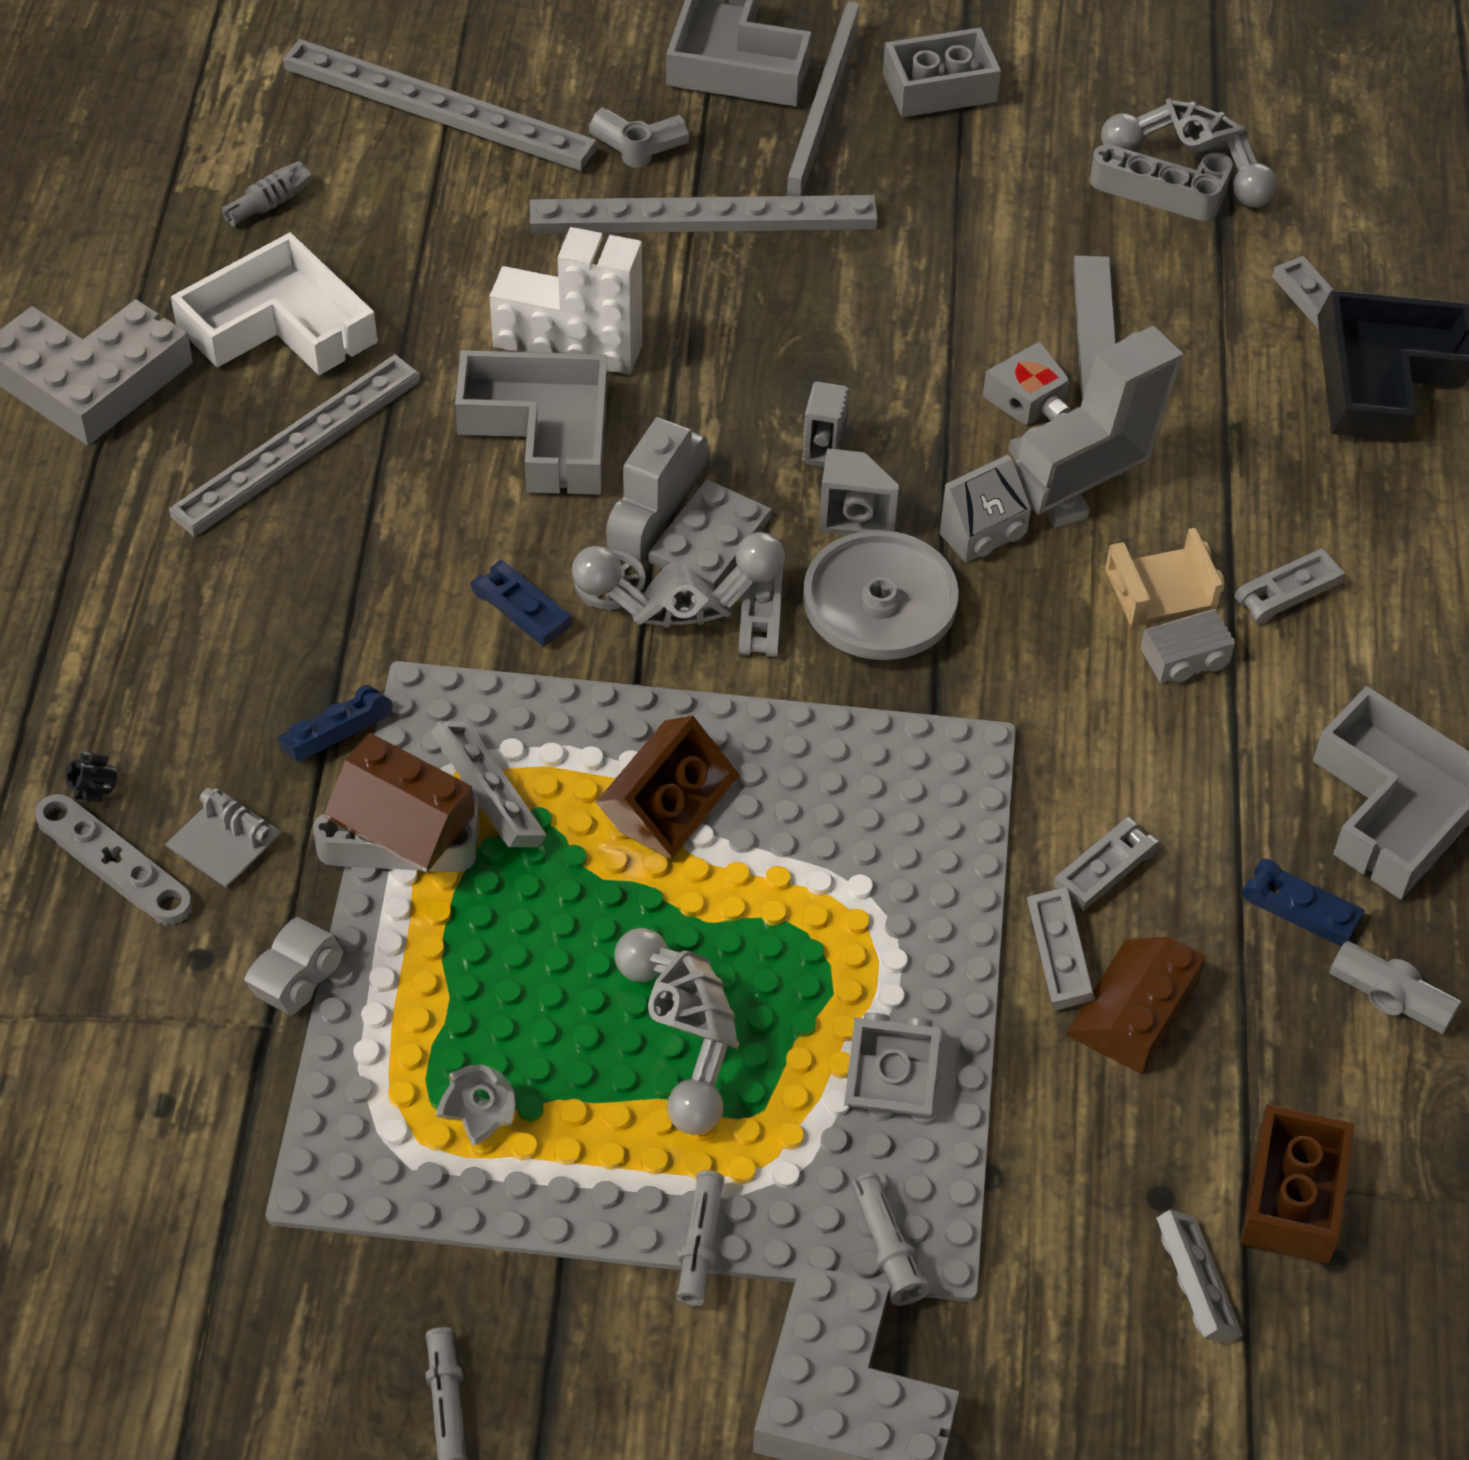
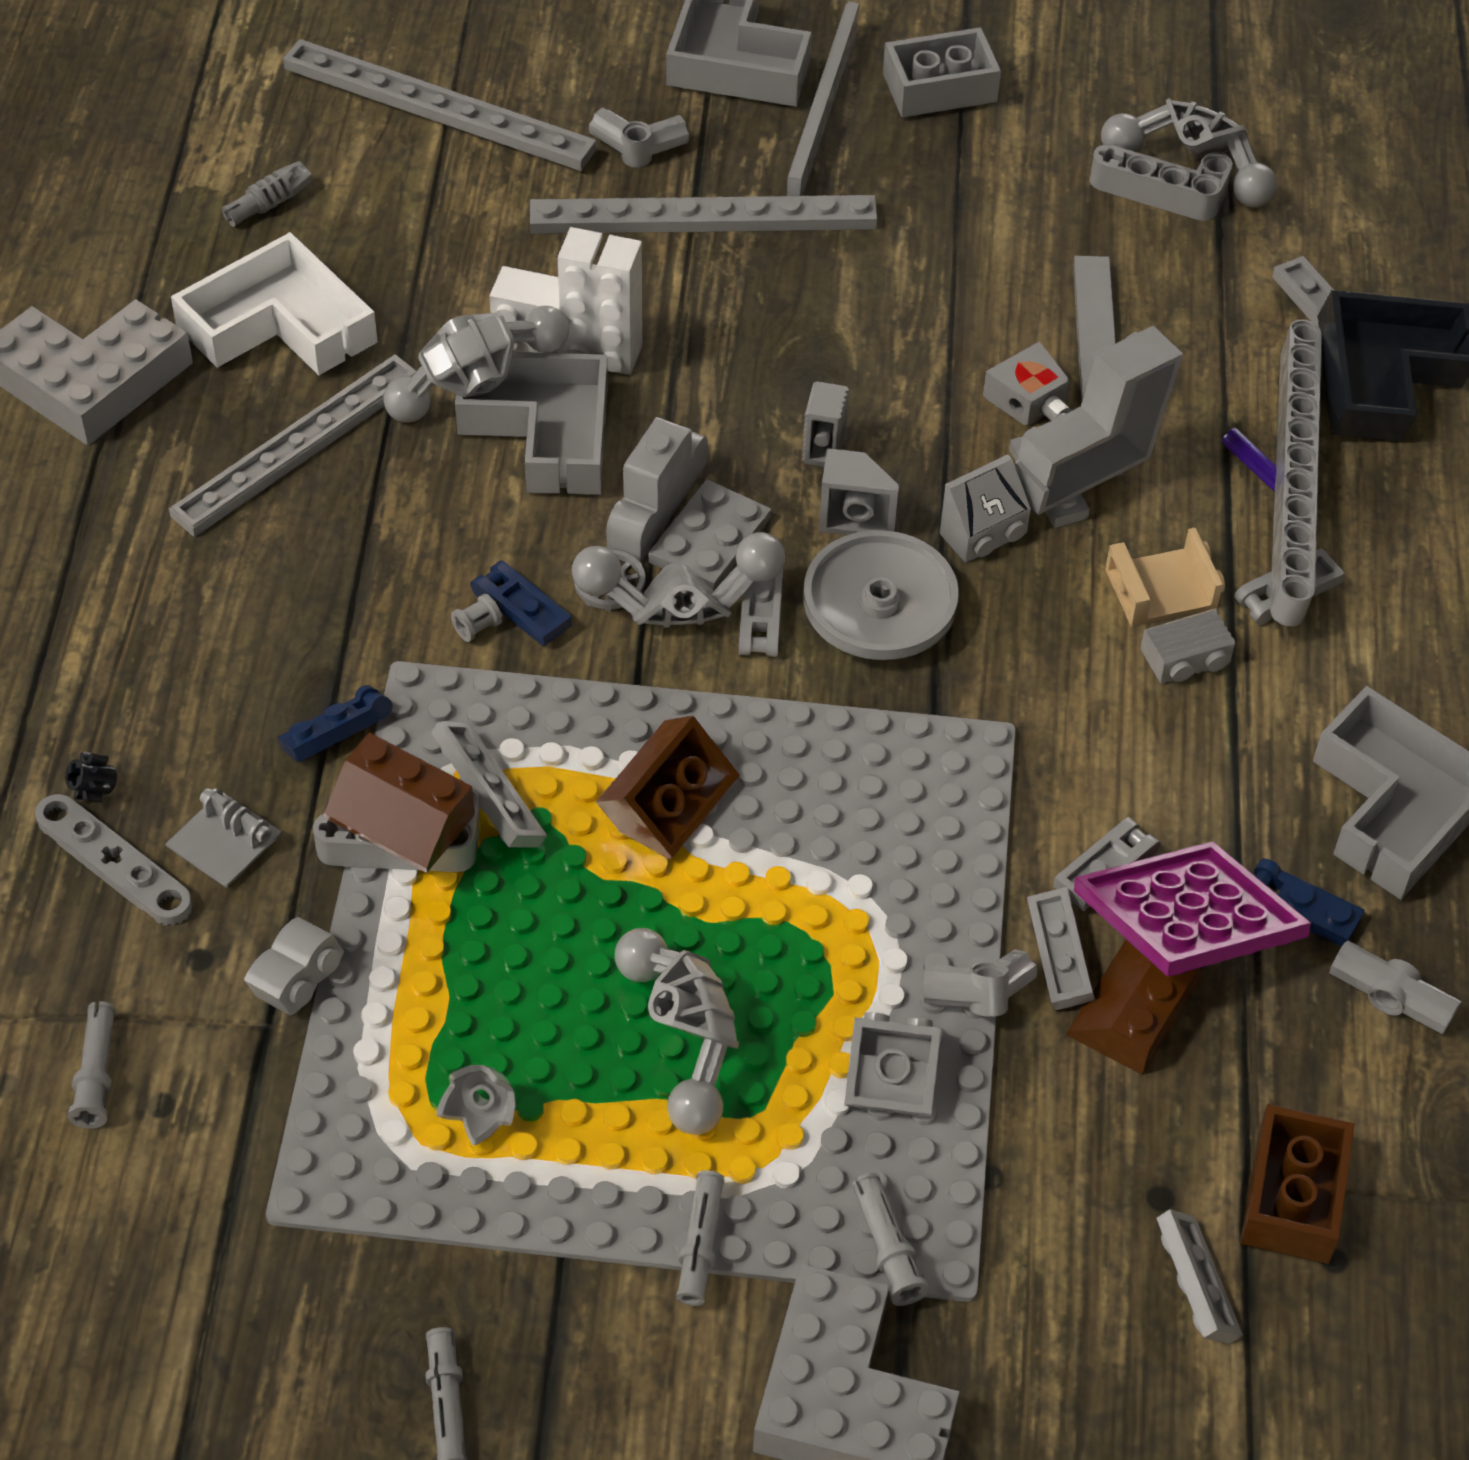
(92, 1080): none -> light grey pin
(472, 357): none -> light grey piece
(476, 617): none -> light grey bush
(981, 987): none -> light grey piece
(1191, 908): none -> magenta plate
(1251, 456): none -> dark purple axle
(1296, 475): none -> light grey beam

